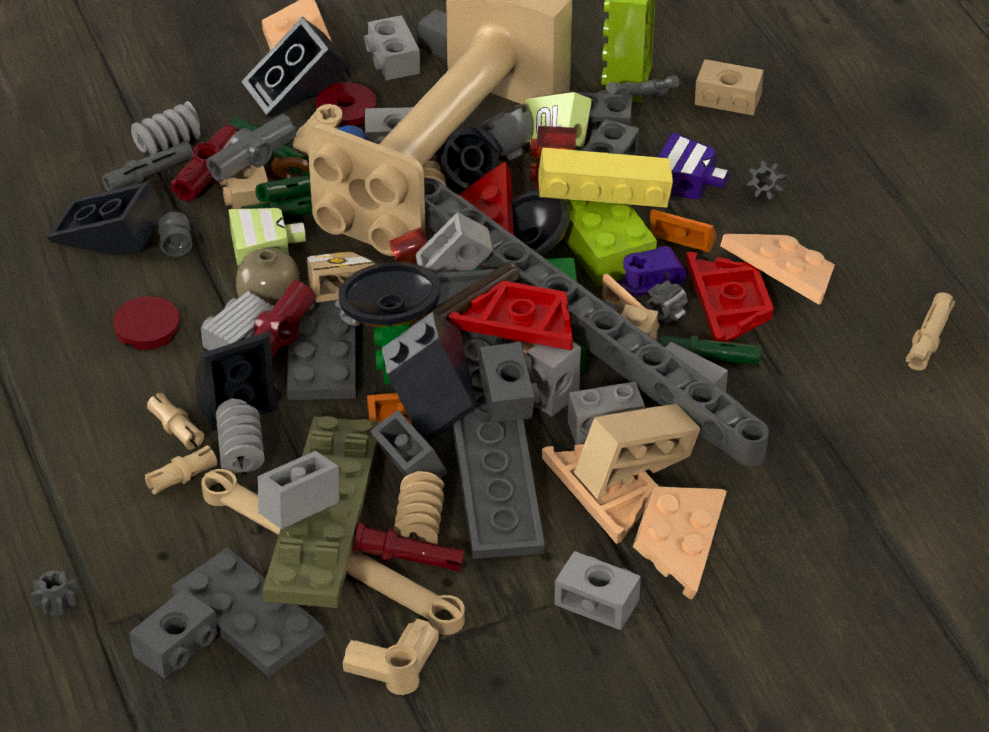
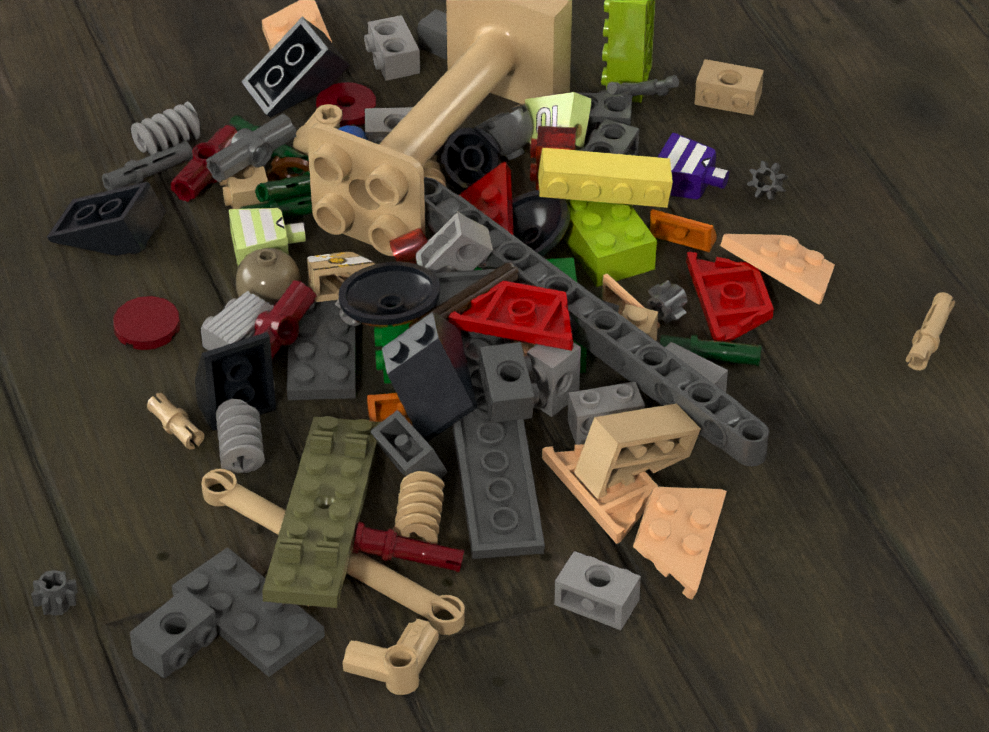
(175, 234): dark grey wheel -> none
(181, 469): tan pin -> none
(298, 489): light grey brick -> none
(651, 269): dark purple piece -> none

